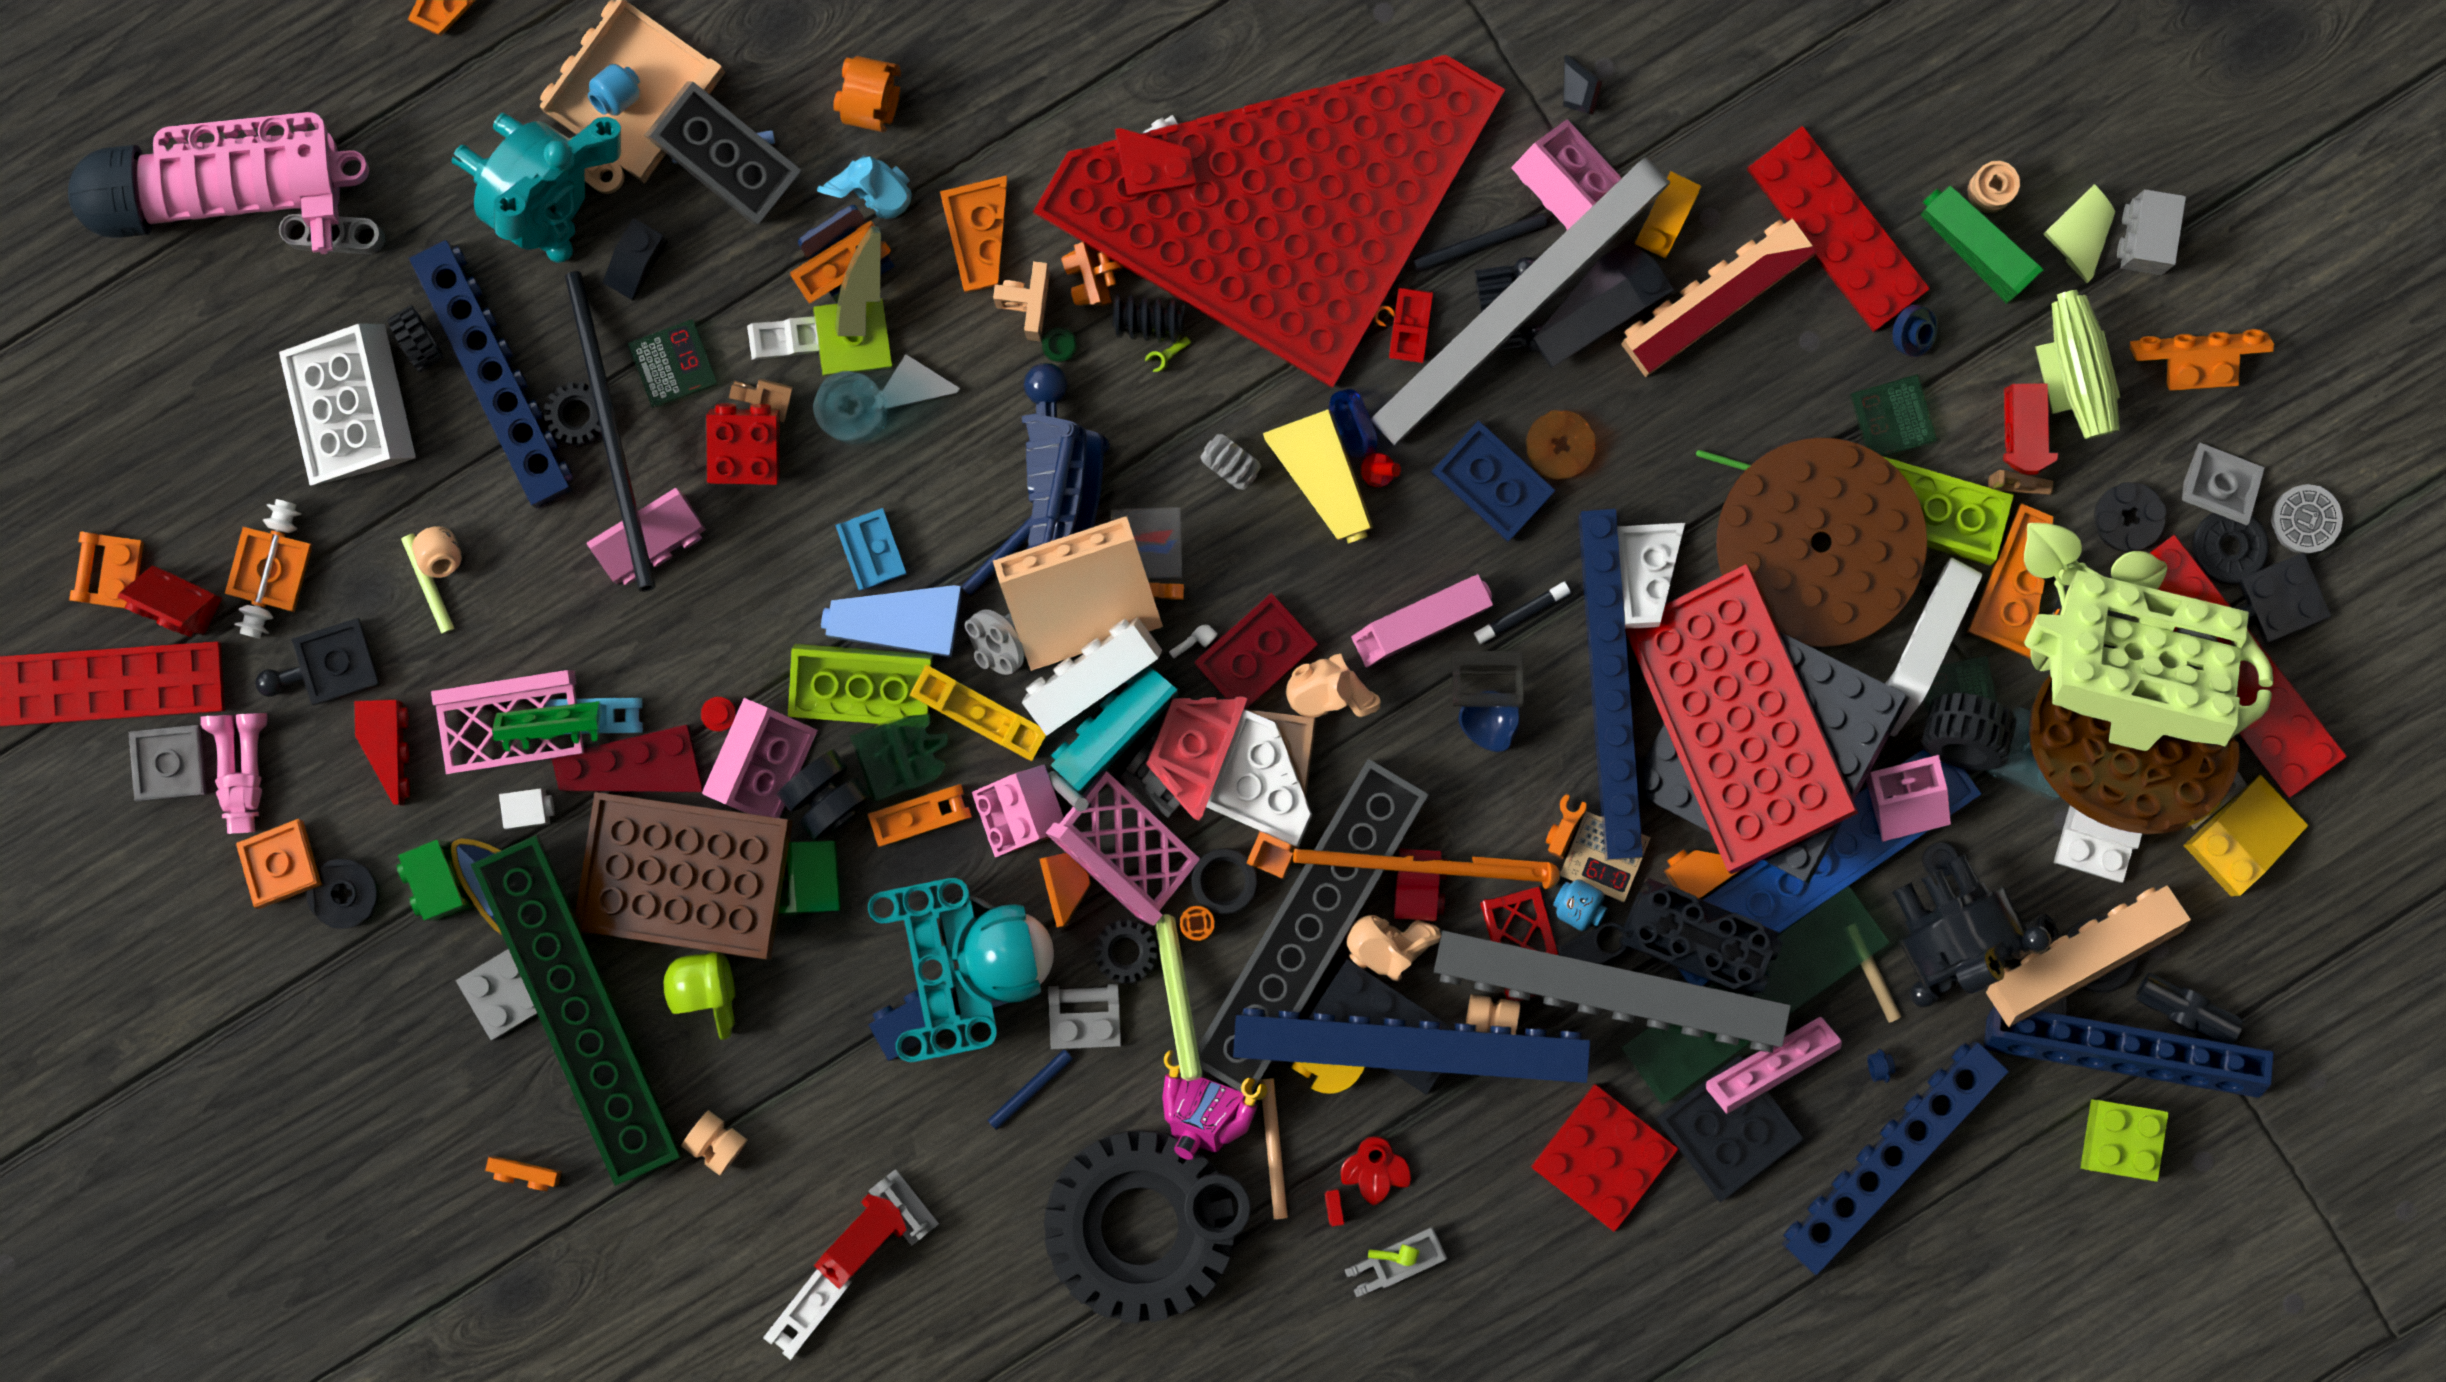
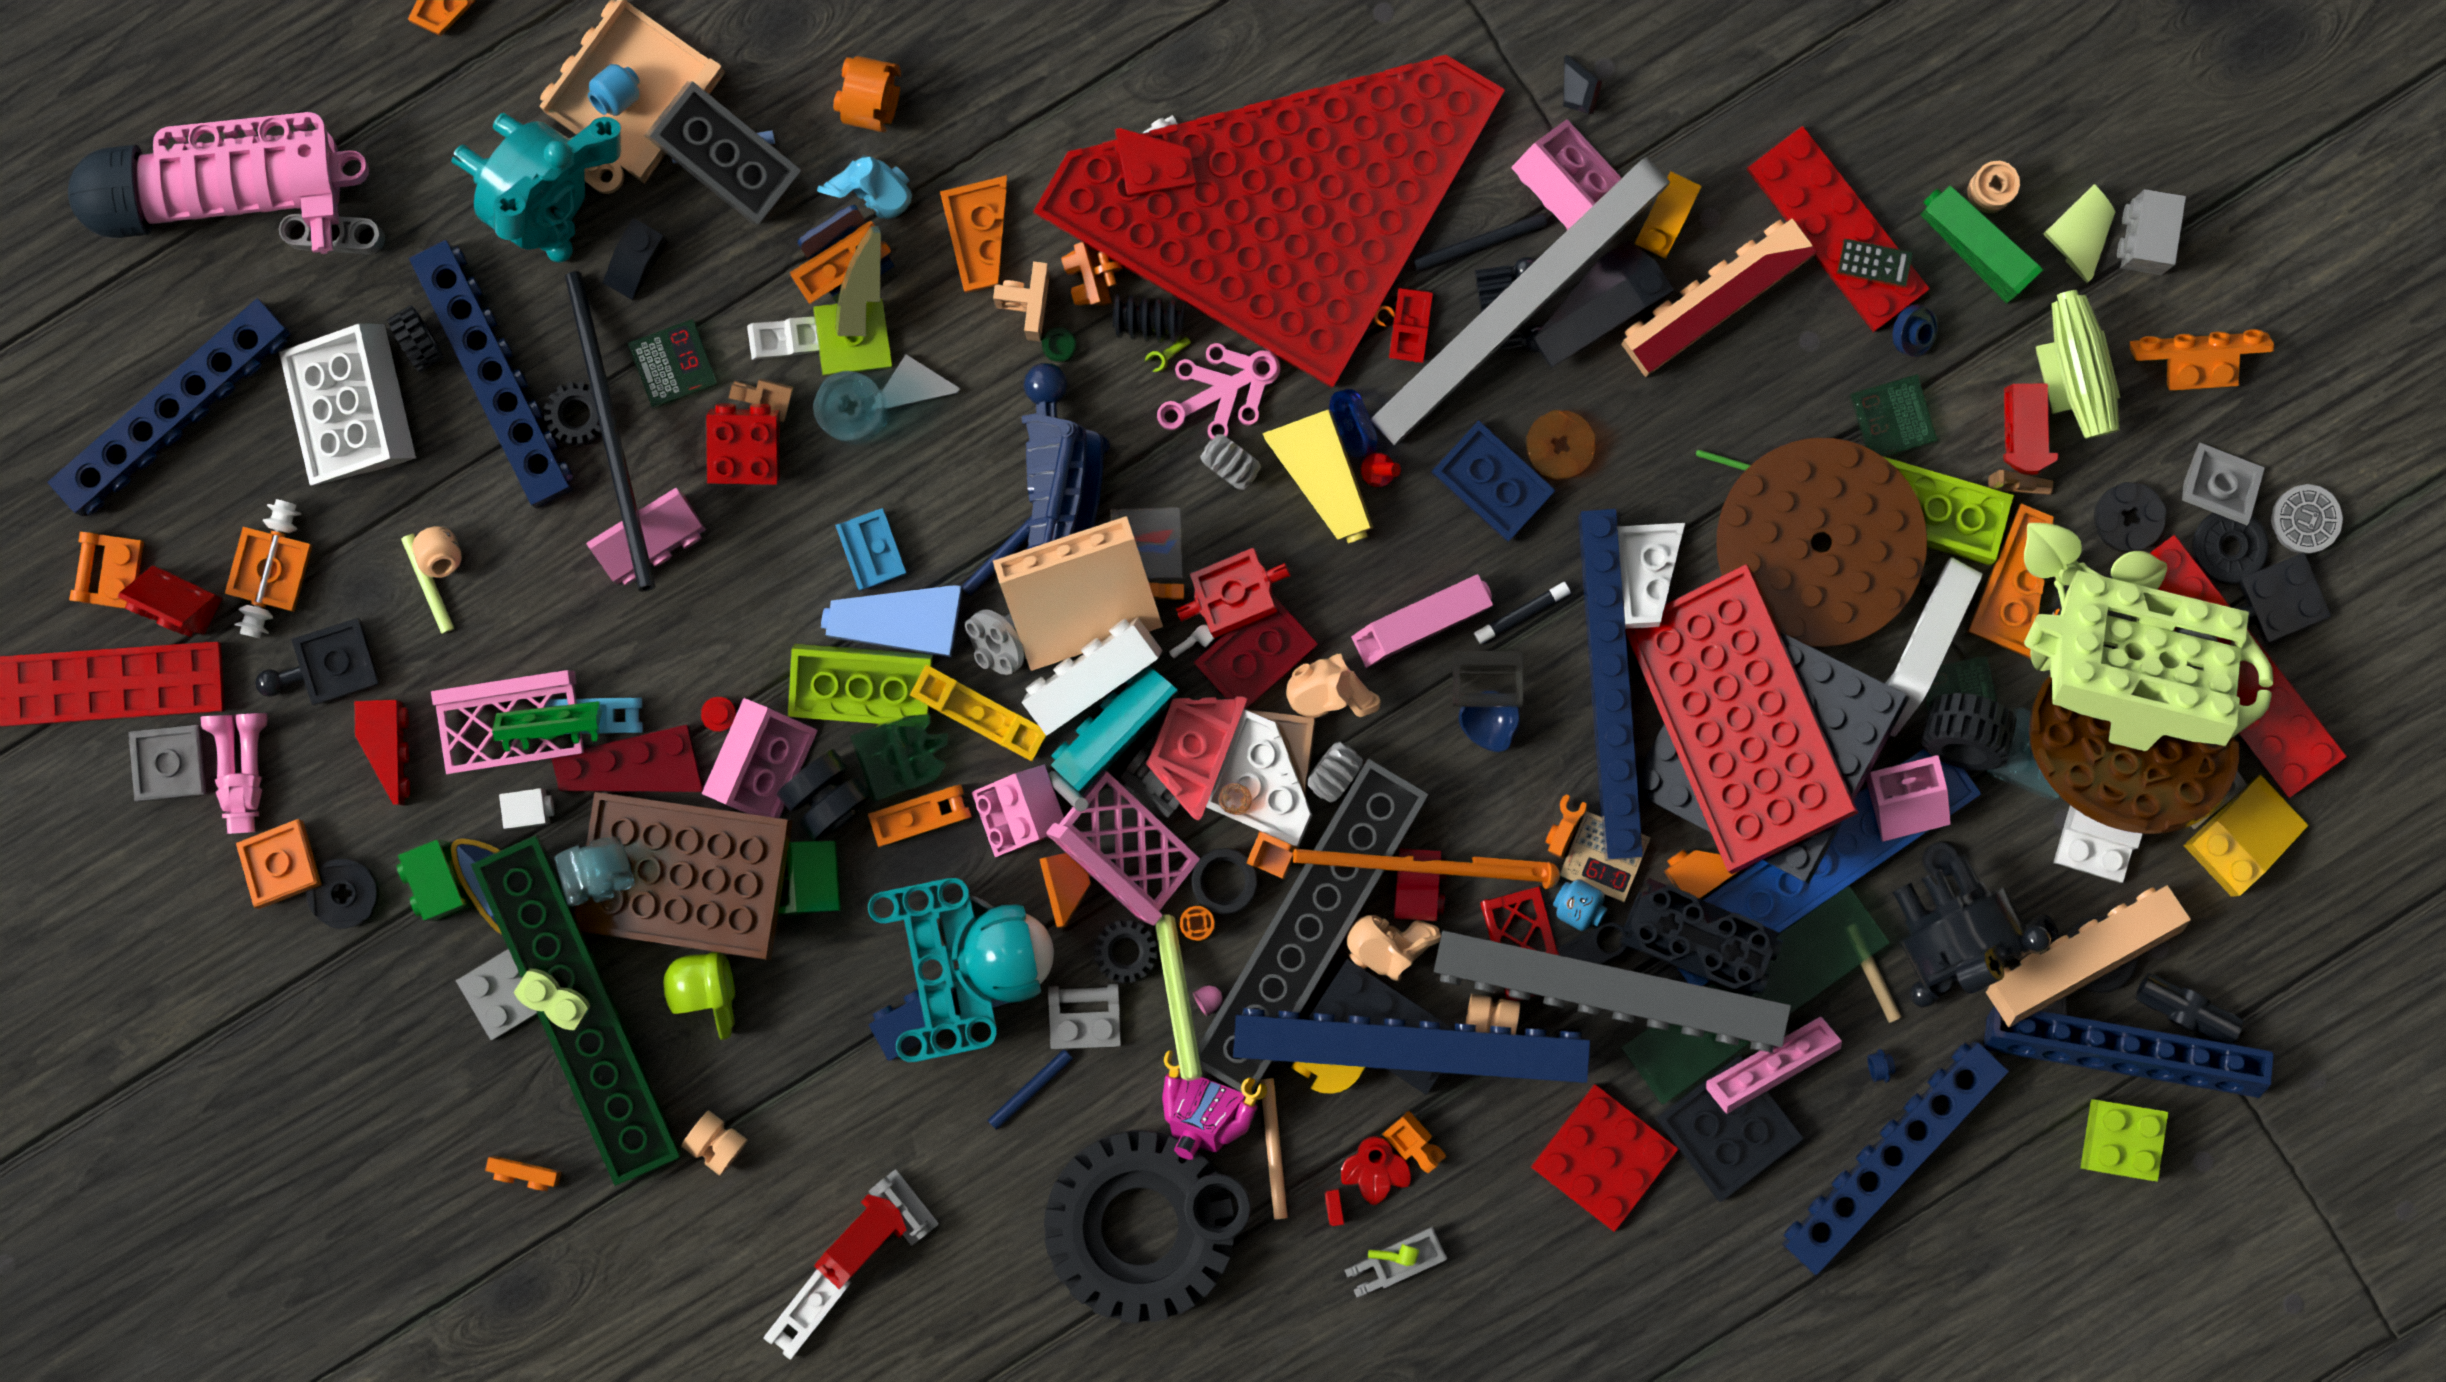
(72, 479): none -> dark blue brick
(560, 1004): none -> yellowish green brick
(594, 871): none -> clear light blue brick
(1208, 999): none -> bright pink hinge
(1223, 387): none -> bright pink plant
(1224, 796): none -> clear orange bush
(1233, 592): none -> red plate
(1334, 772): none -> light grey gear
(1411, 1138): none -> orange plate
(1874, 263): none -> clear green tile

